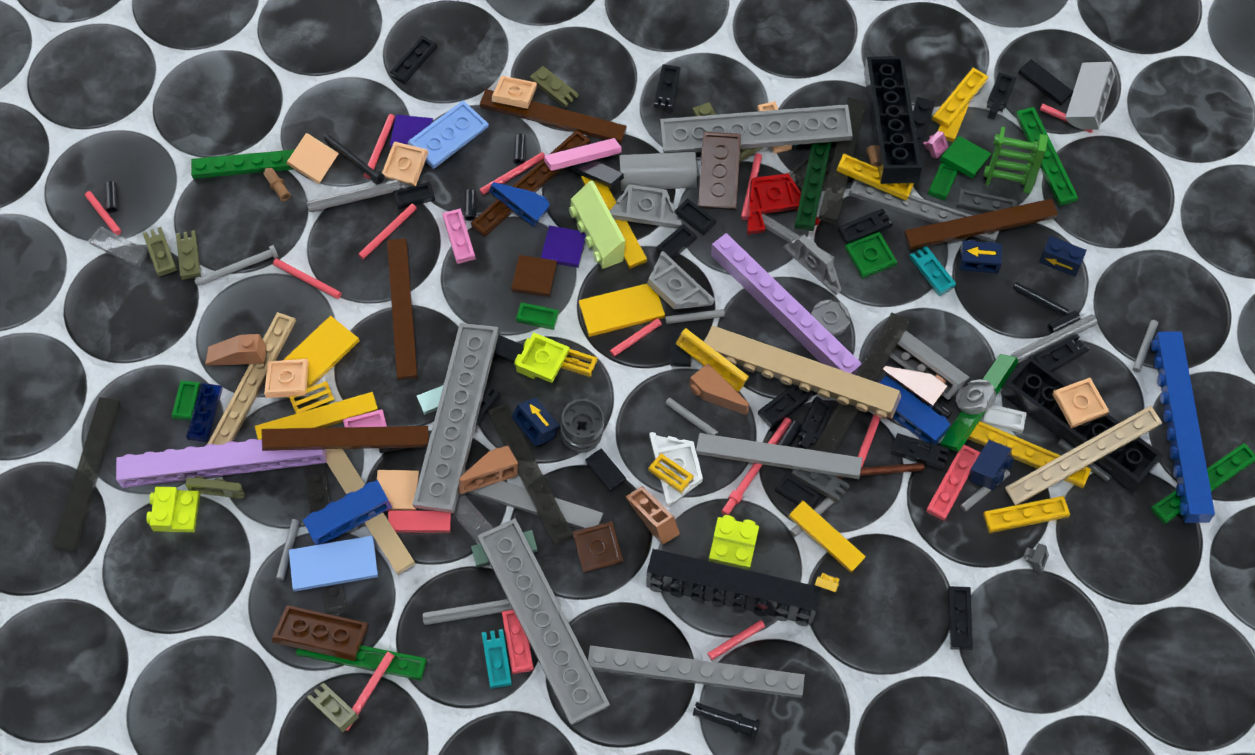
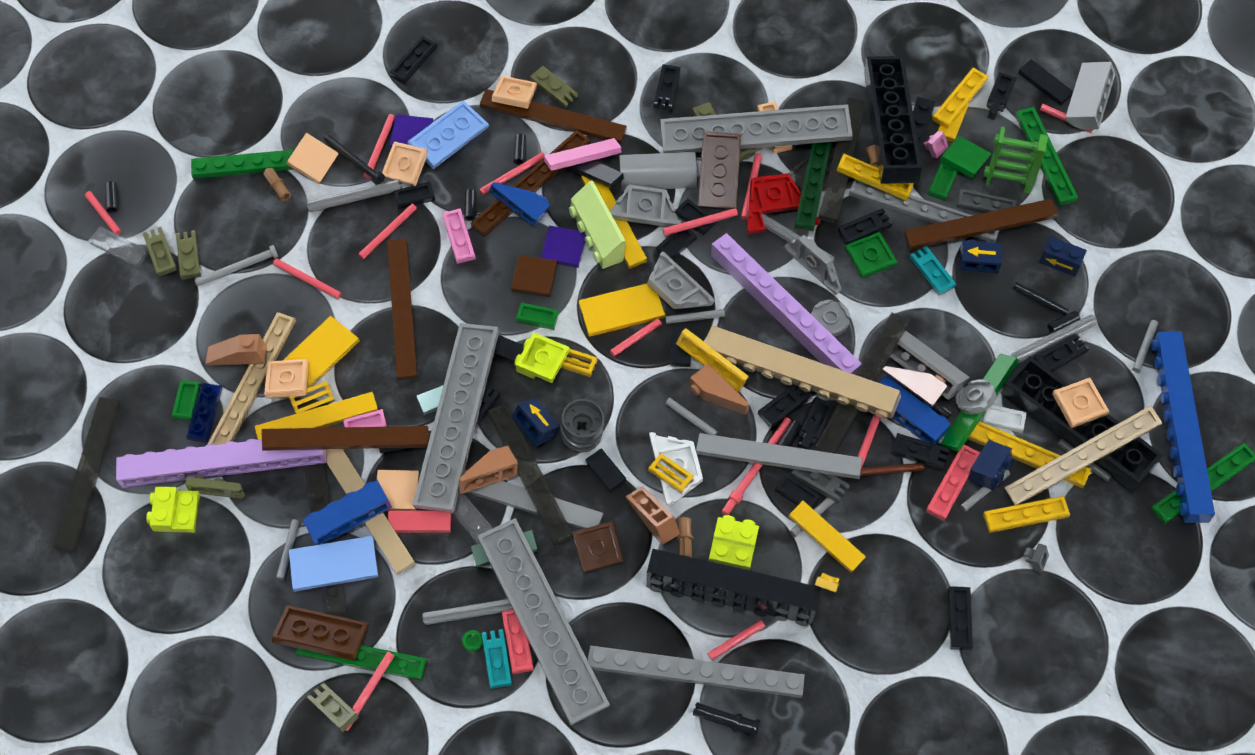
(472, 641): none -> green tile
(685, 537): none -> medium nougat axle
(699, 222): none -> coral bar

